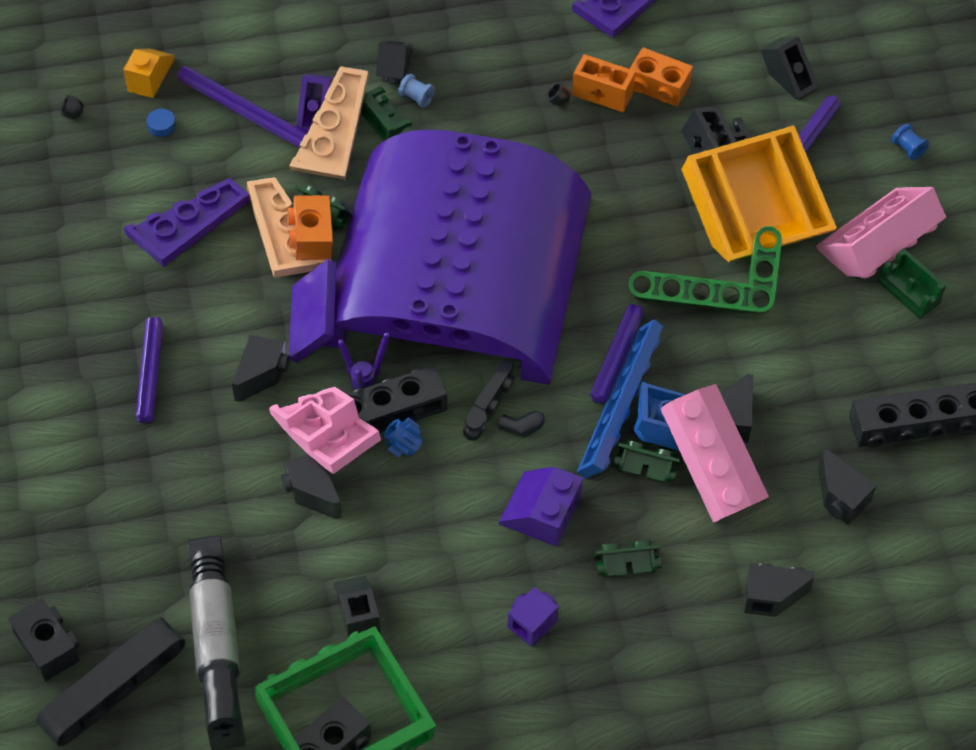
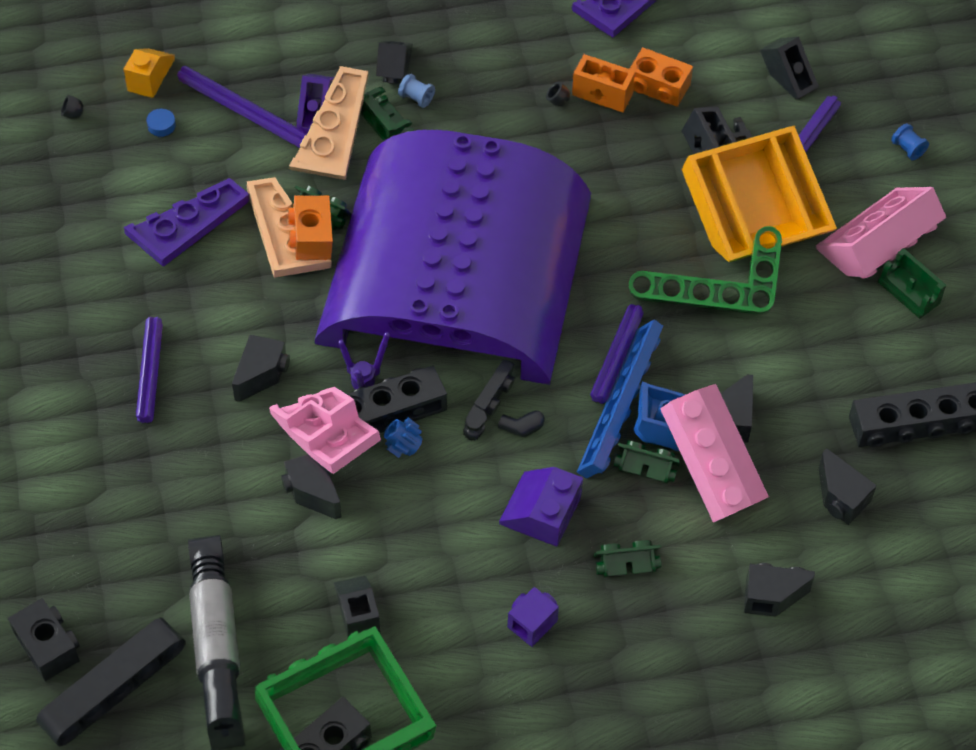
(312, 311): dark purple tile -> none

